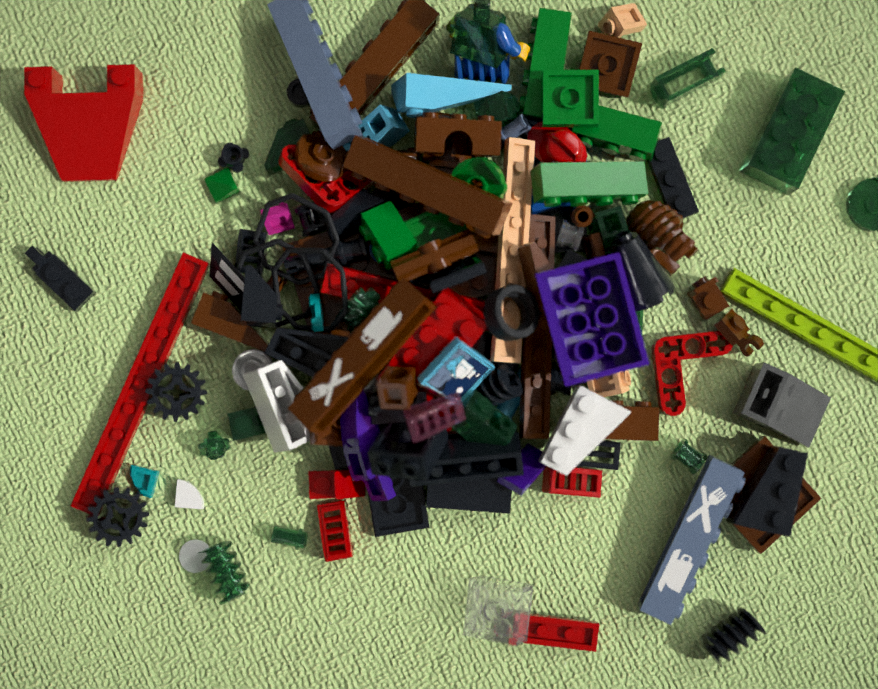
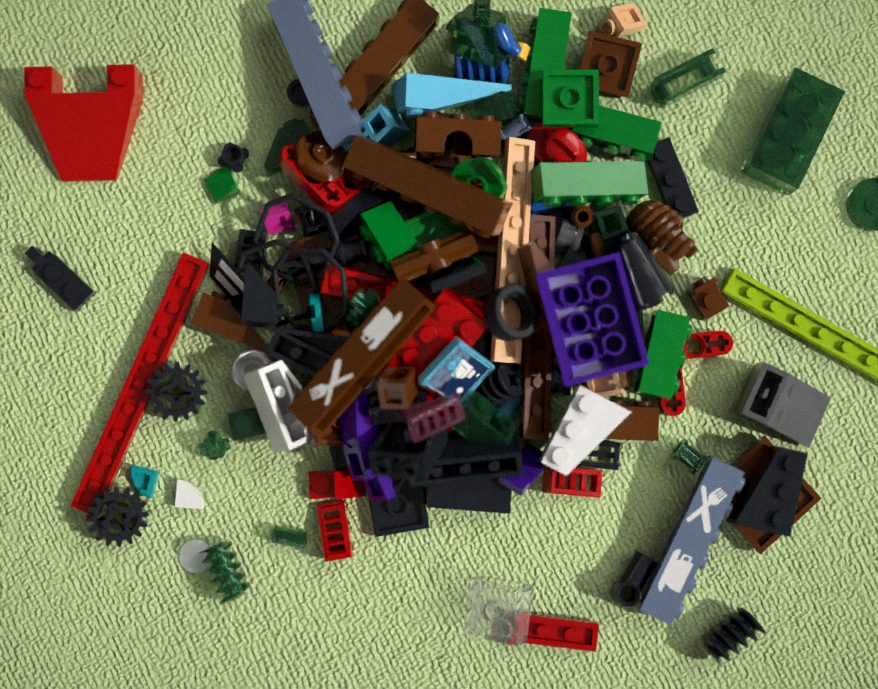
(634, 575): none -> black piece
(665, 354): none -> green brick
(735, 331): reddish brown plate -> none

